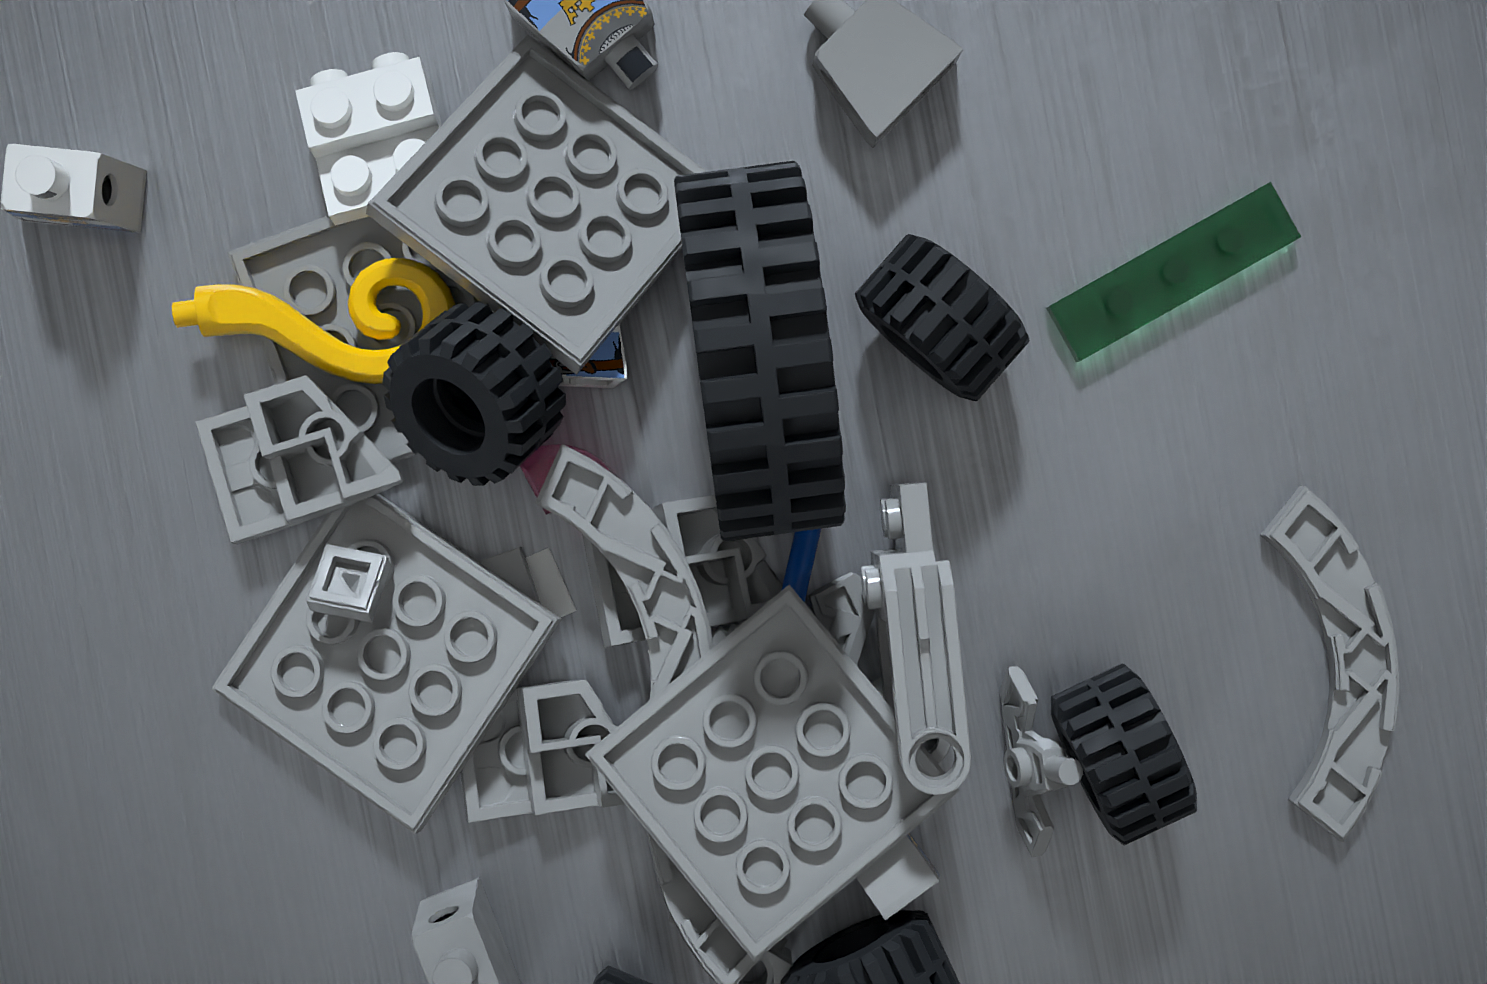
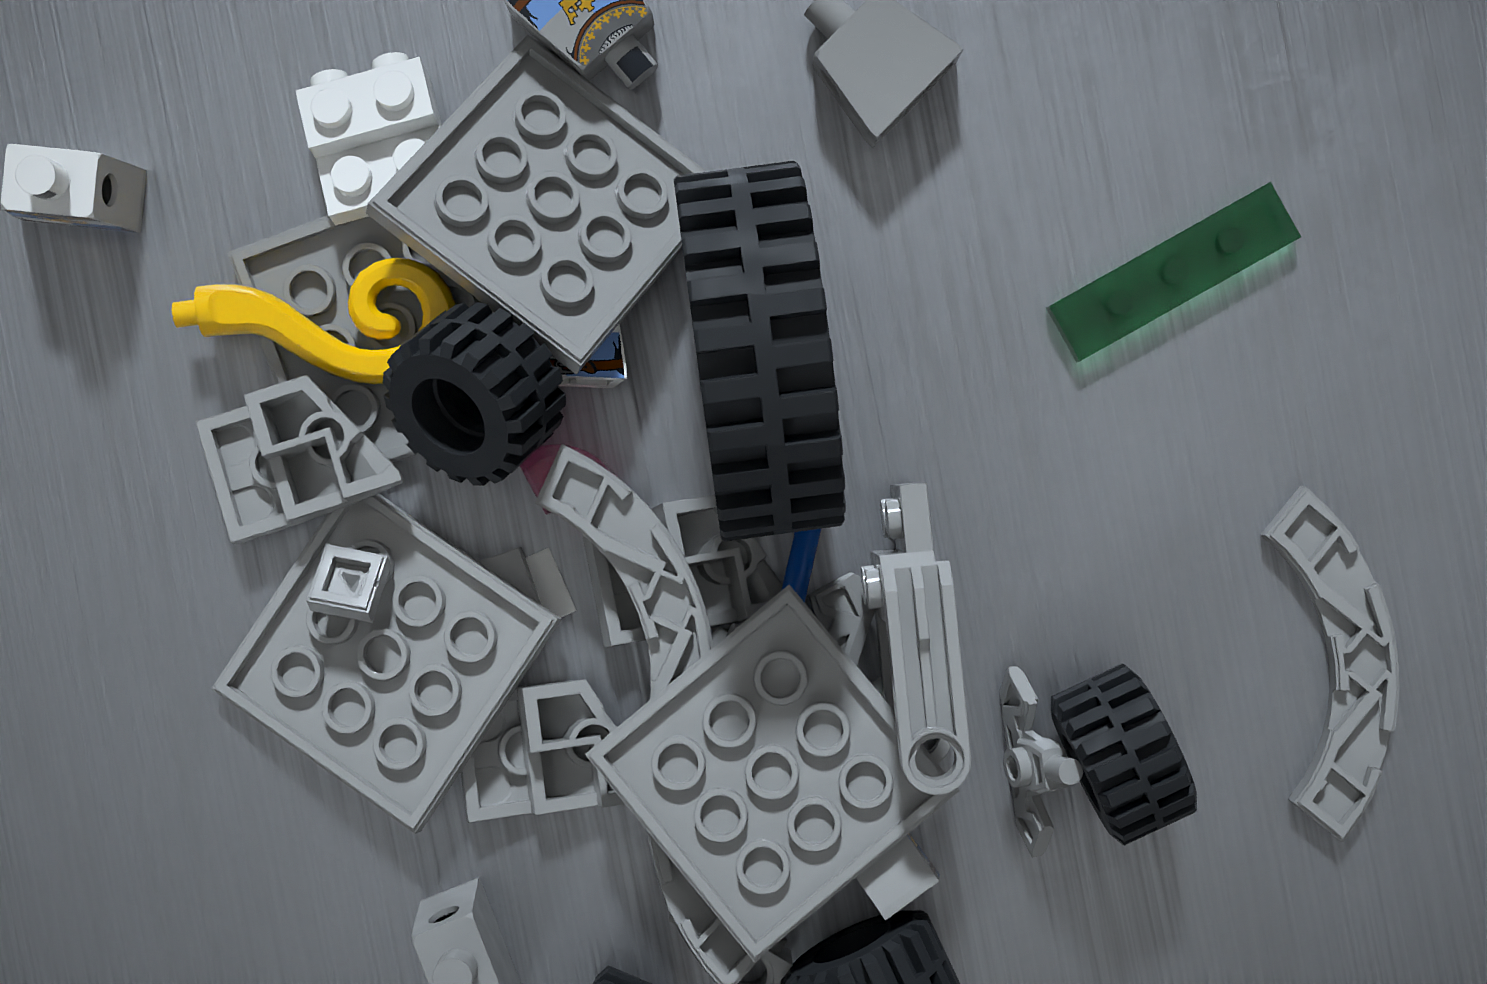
(942, 317): black tyre -> none

